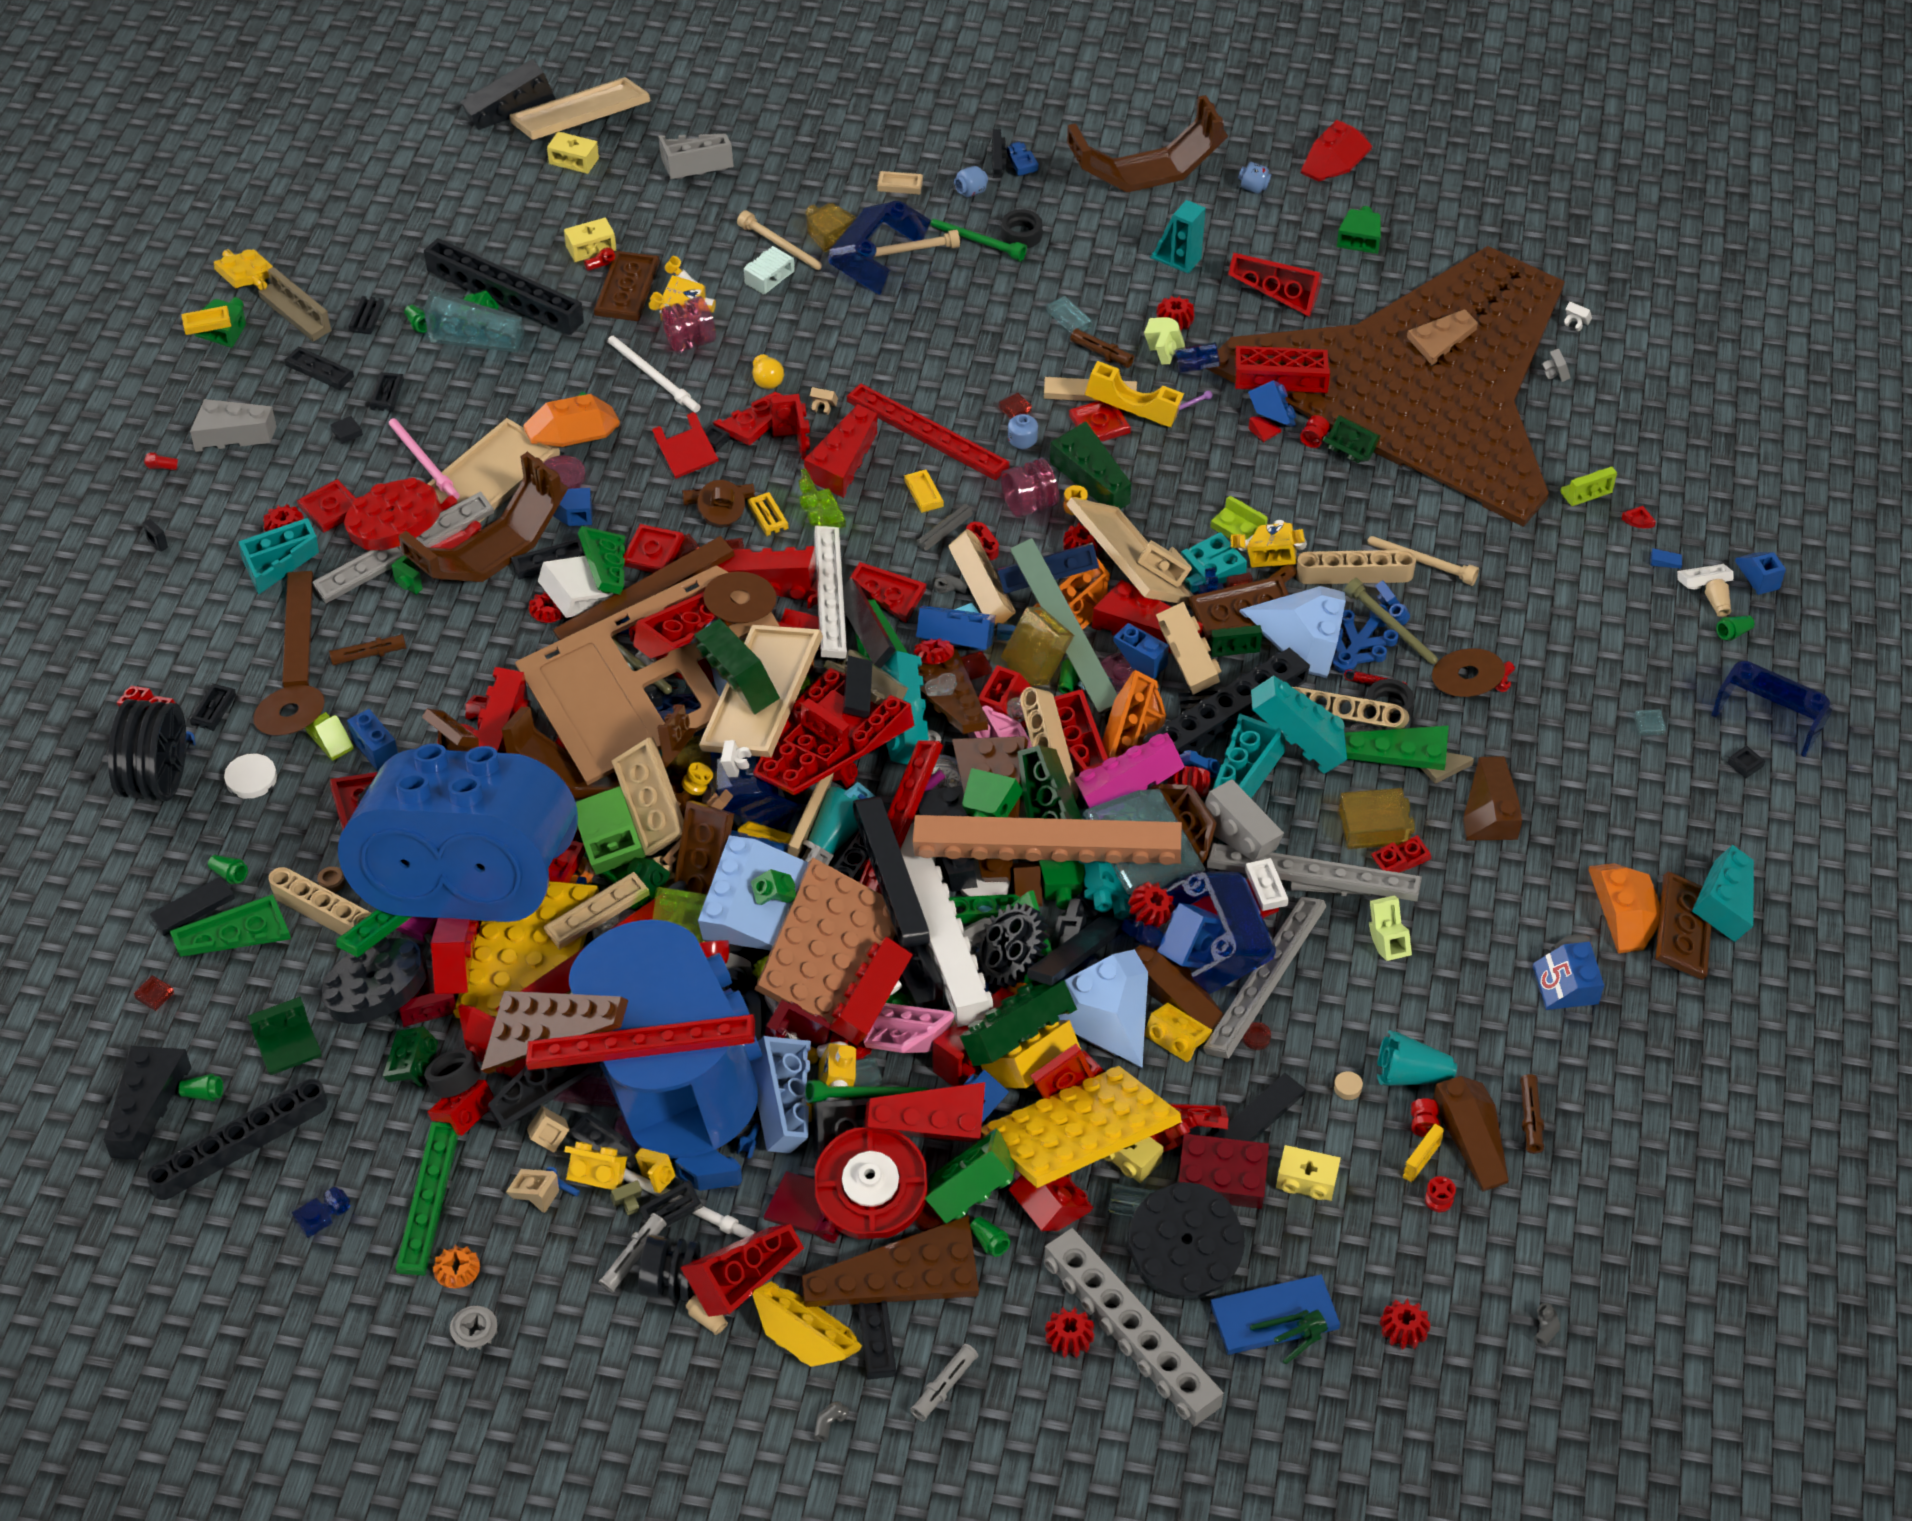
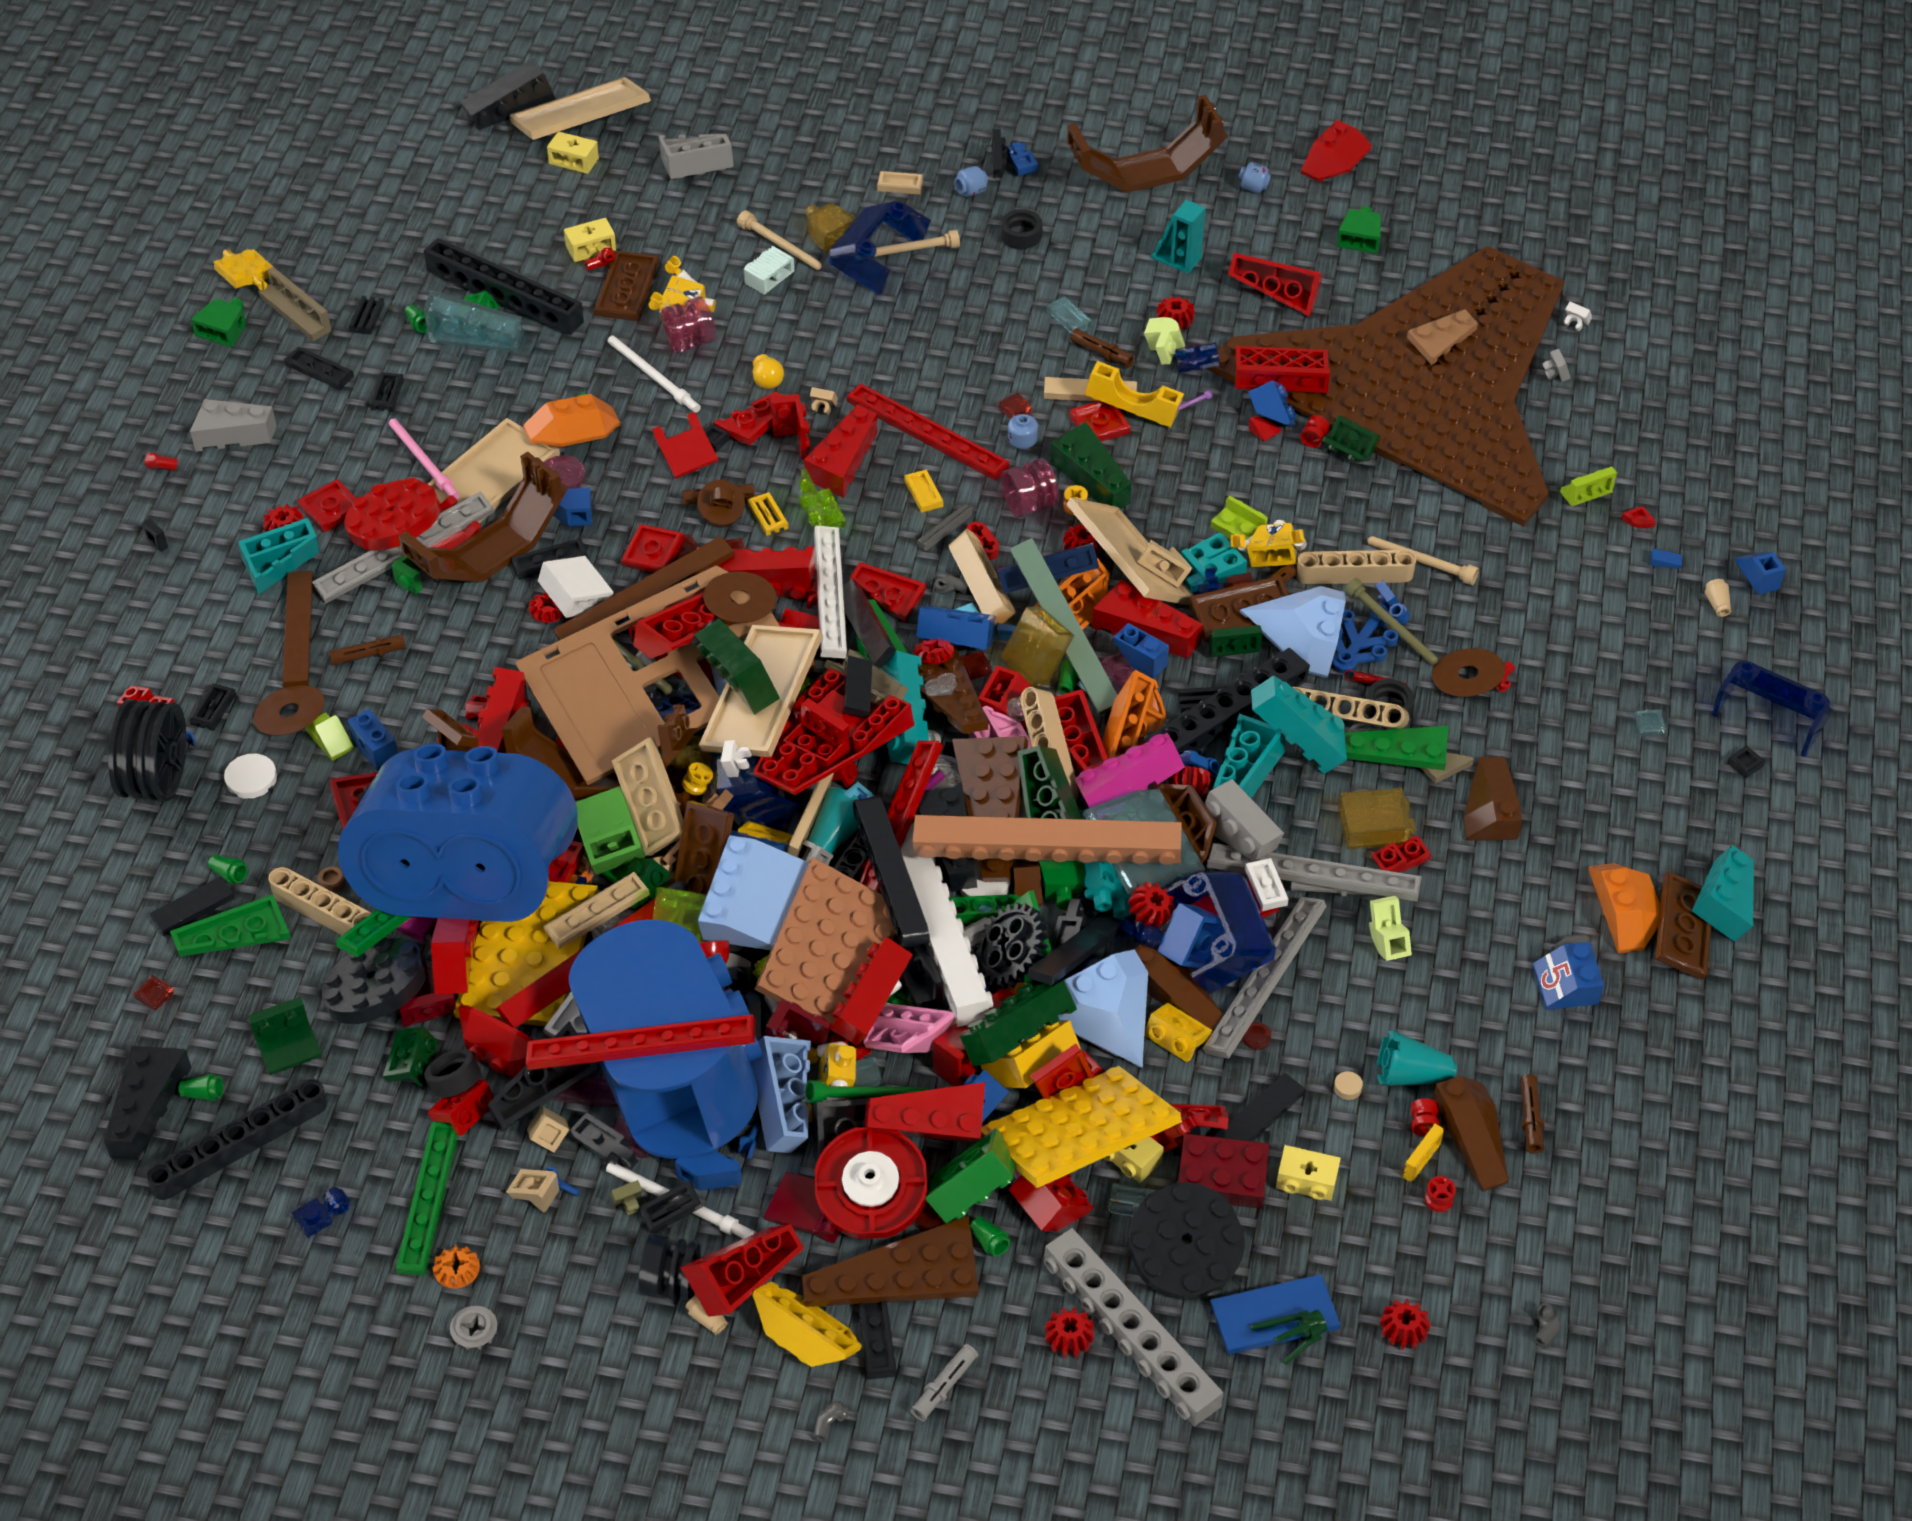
(206, 320): yellow tile -> none
(346, 429): black tile -> none
(546, 1016): wing -> none
(595, 1167): yellow bracket -> none
(605, 558): green wing -> none
(631, 1253): light grey pin -> none
(656, 1167): yellow bracket -> none
(773, 886): green bracket -> none
(990, 794): green torso -> none
(1015, 250): green piece -> none
(1189, 648): tan wedge -> none
(1701, 576): white plate -> none
(1733, 627): green cone -> none

